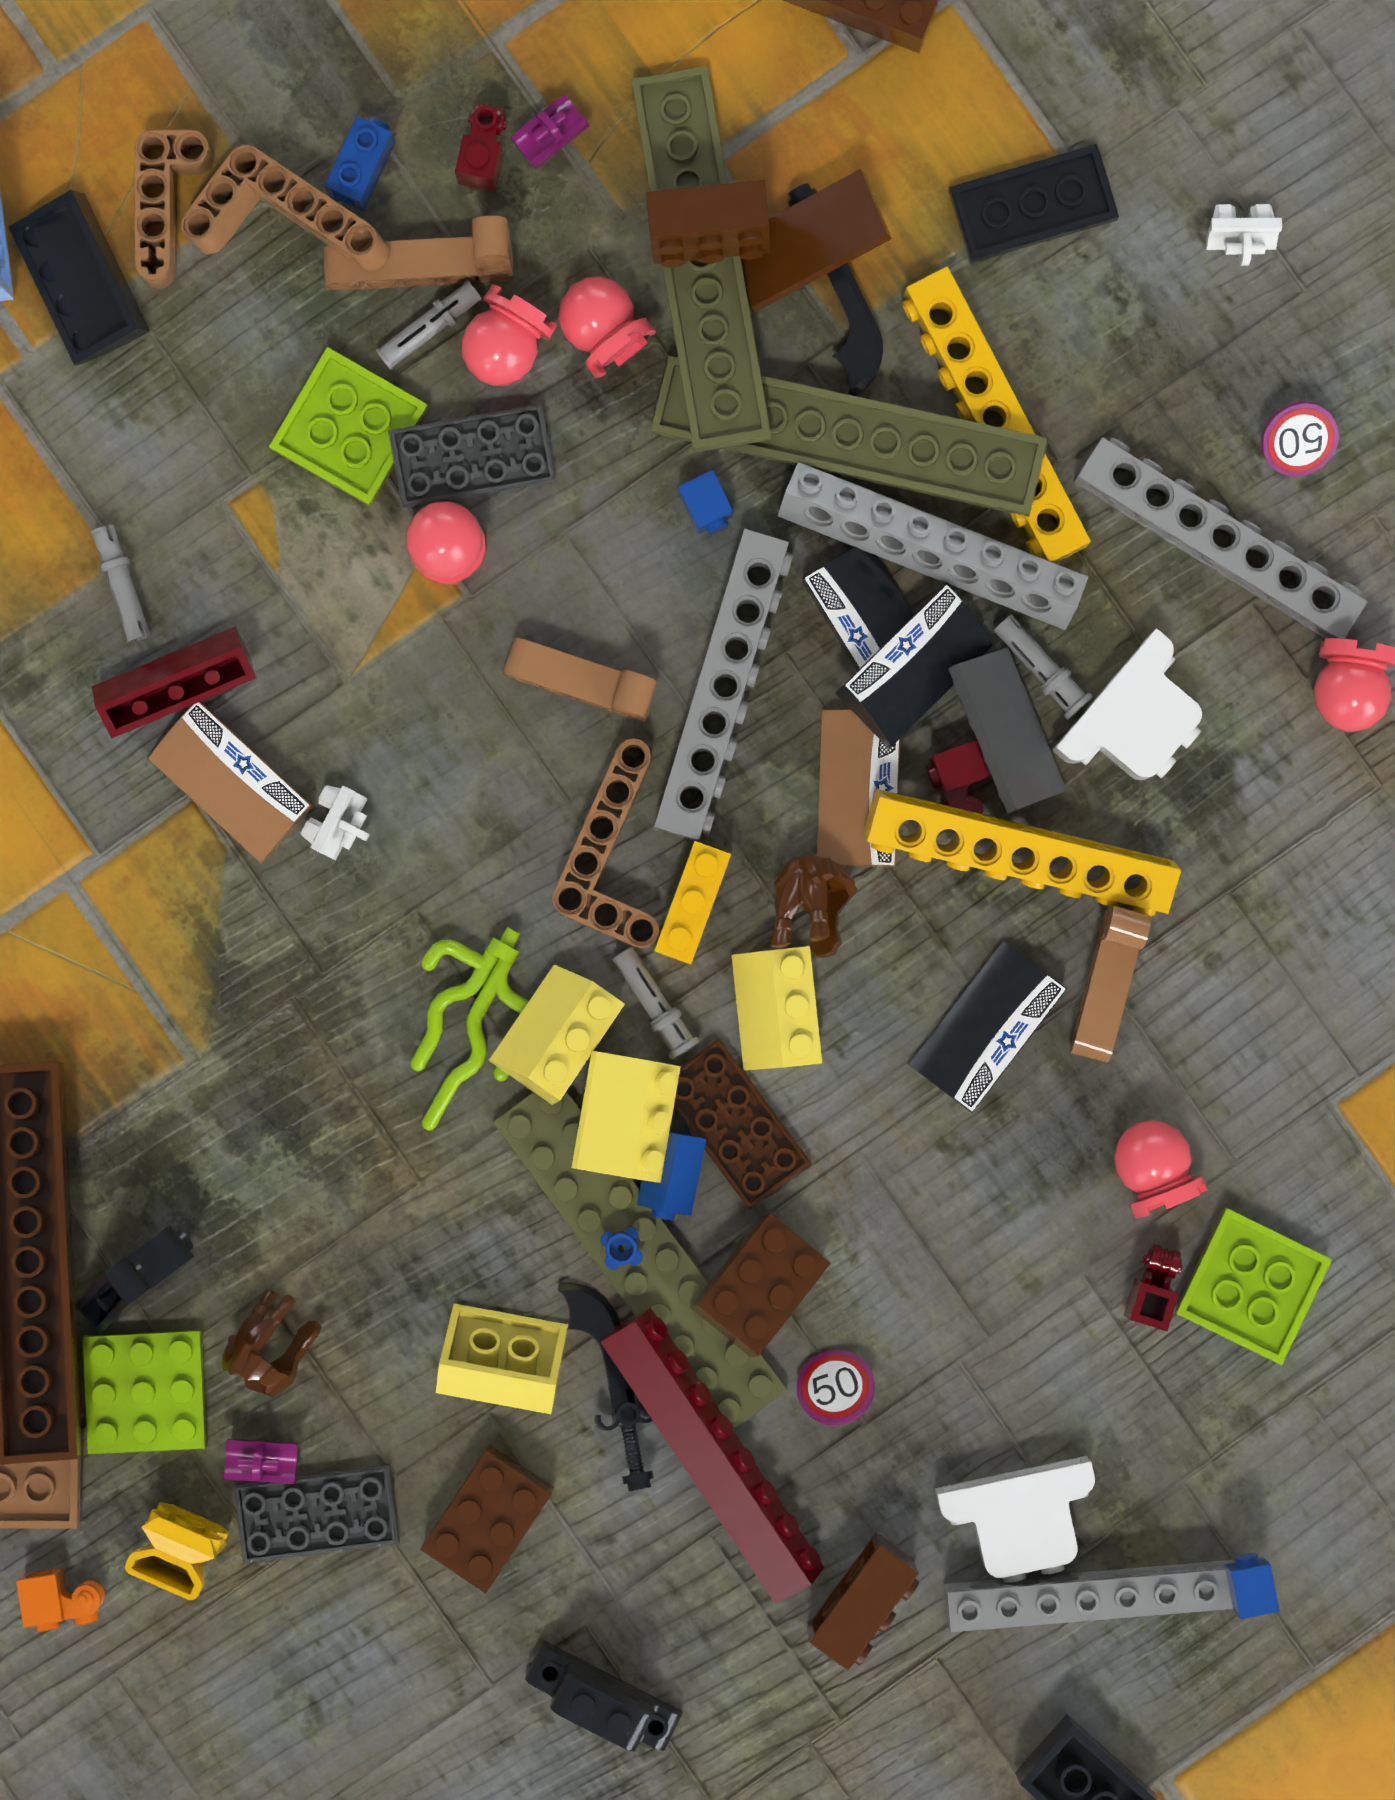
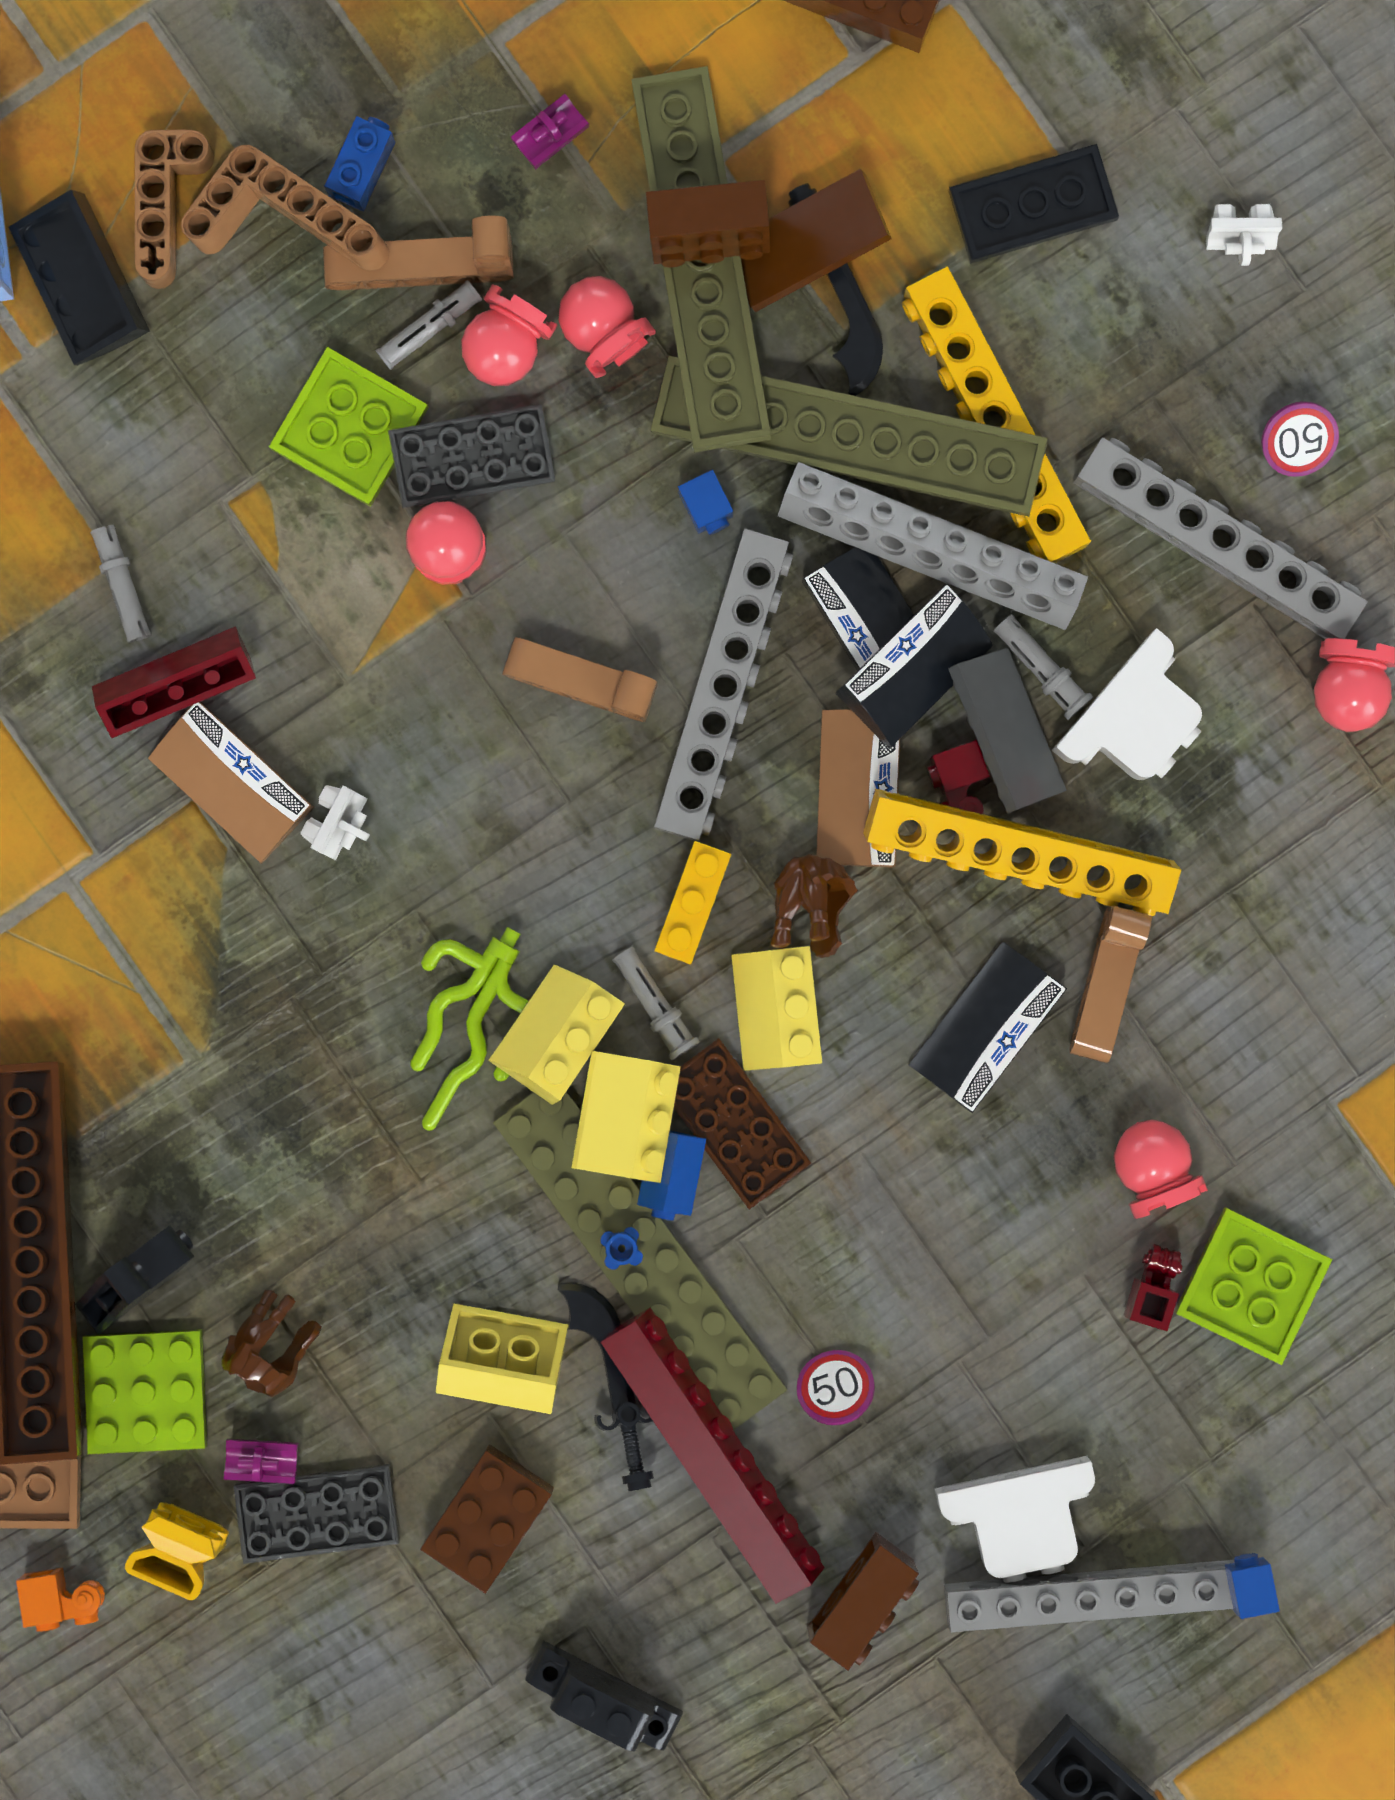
(481, 153): dark red brick -> none
(602, 849): medium nougat beam -> none
(760, 1285): reddish brown brick -> none

